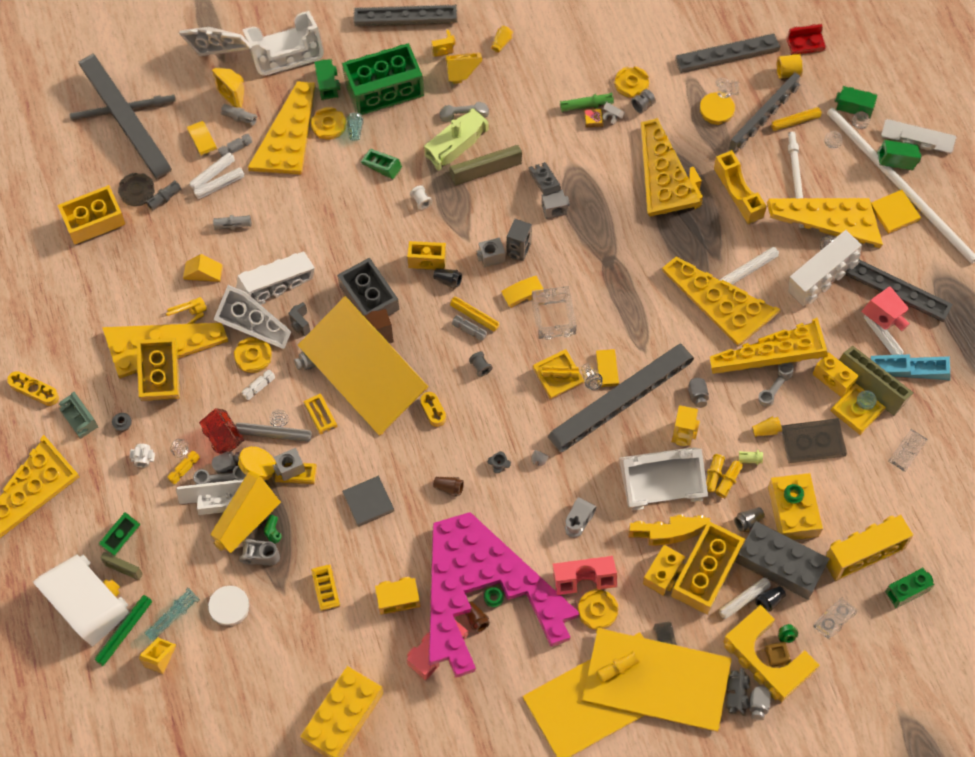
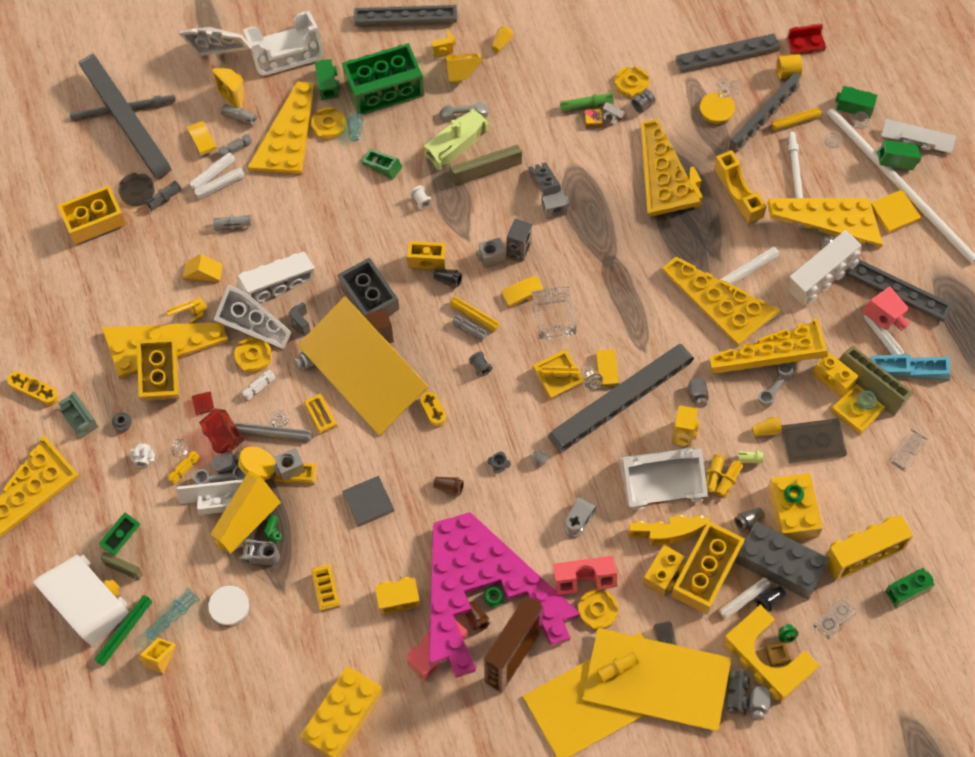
(203, 403): none -> clear red tile
(513, 644): none -> reddish brown window

